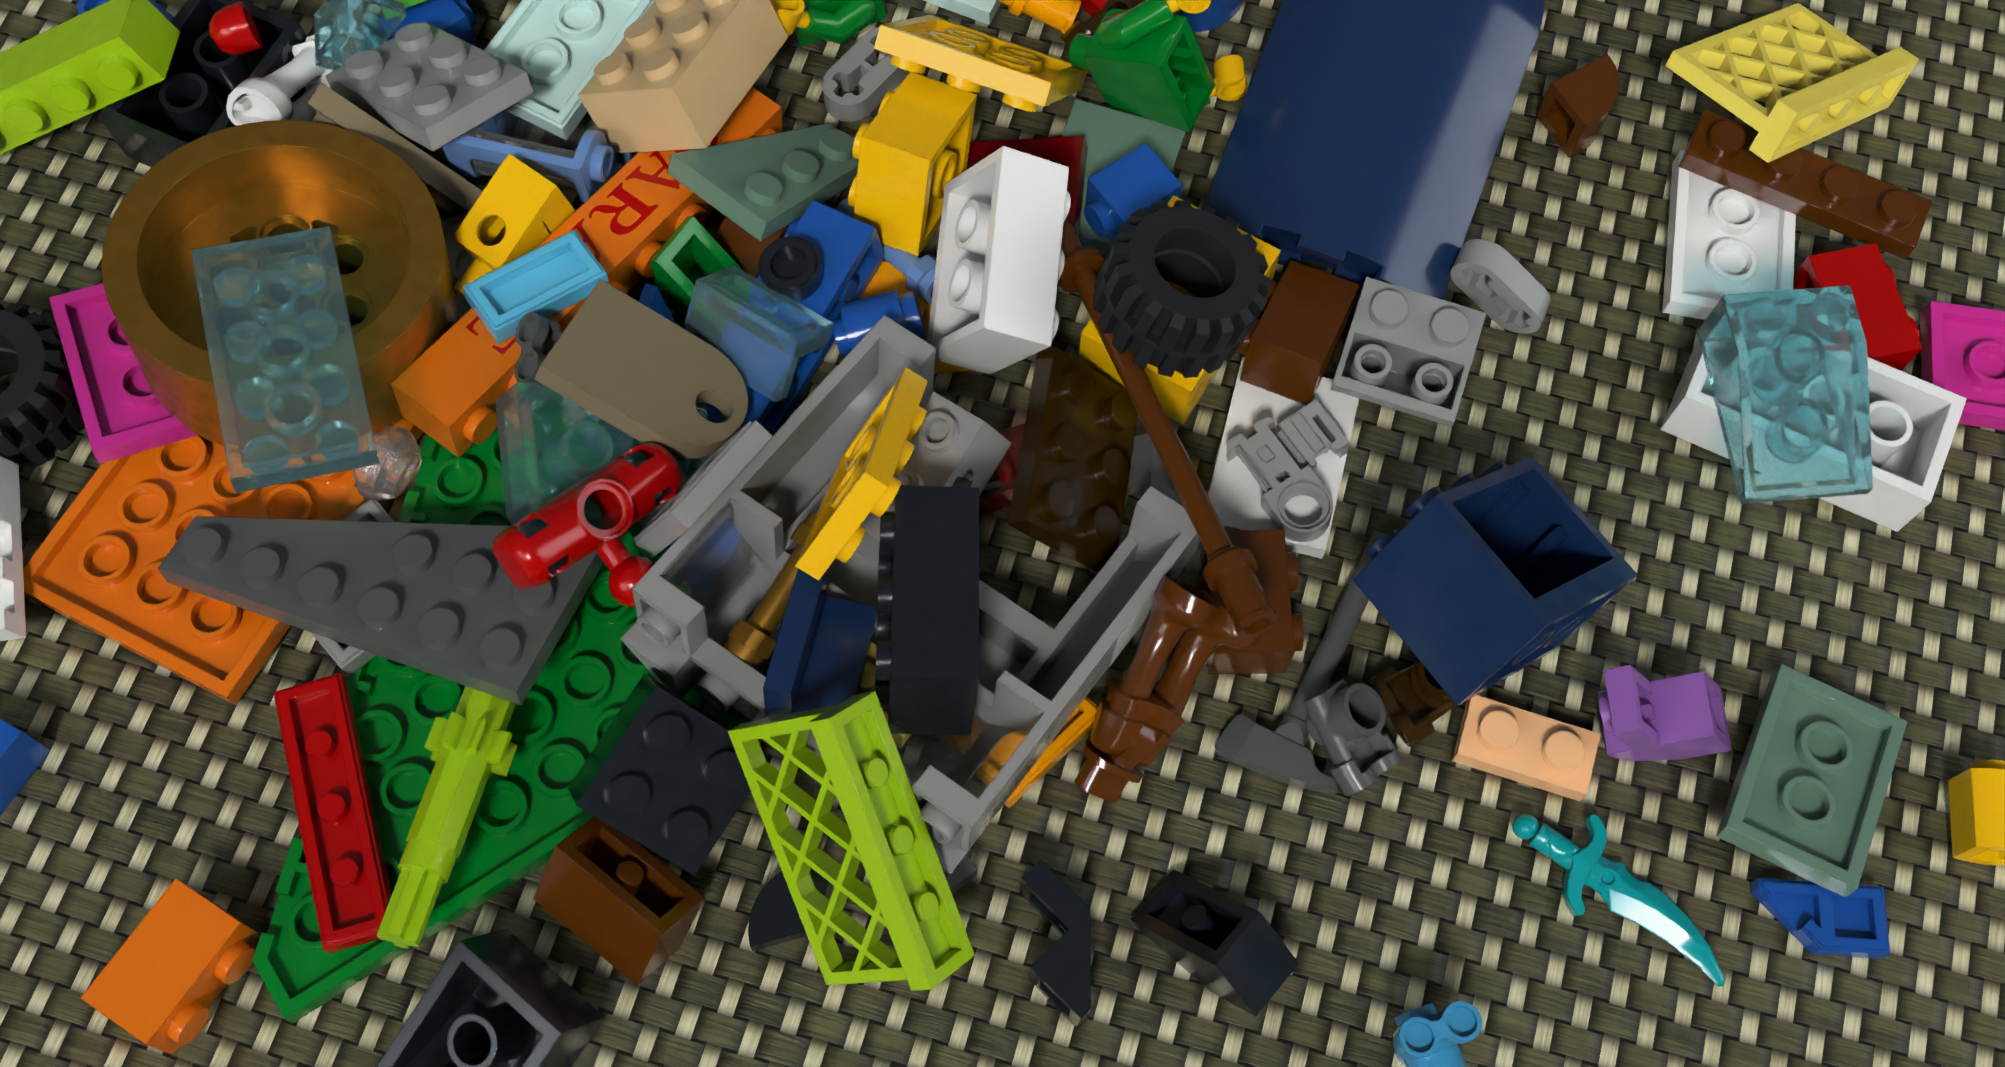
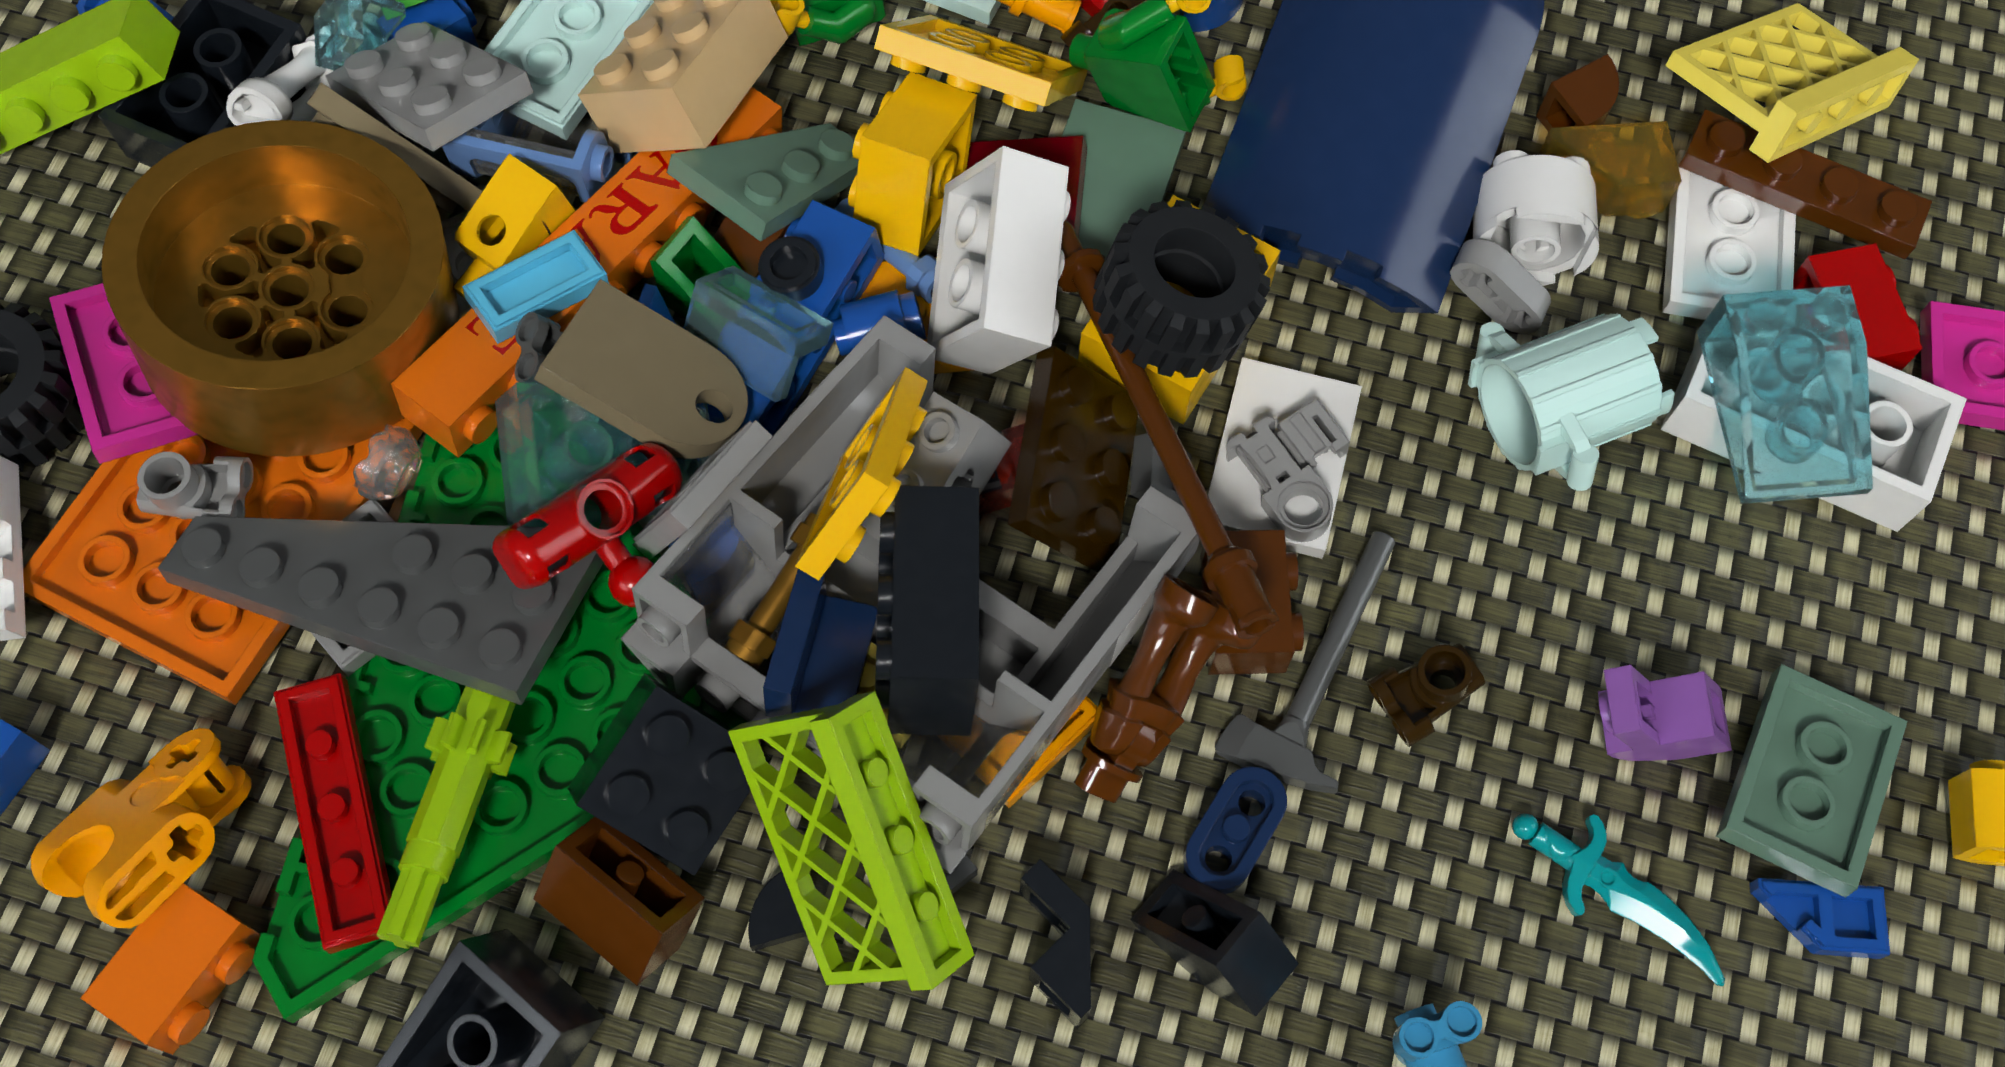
(144, 835): none -> light orange piece
(188, 490): none -> light grey plate
(235, 30): red hinge -> none
(283, 359): clear light blue plate -> none
(860, 69): light grey beam -> none
(1125, 188): blue brick -> none
(1234, 833): none -> dark blue plate
(1297, 332): reddish brown brick -> none
(1349, 727): dark grey plate -> none
(1408, 351): light grey slope -> none
(1491, 575): dark blue container -> none
(1526, 747): light nougat plate -> none
(1540, 212): none -> white brick
(1568, 392): none -> light aqua container
(1628, 161): none -> clear yellow slope

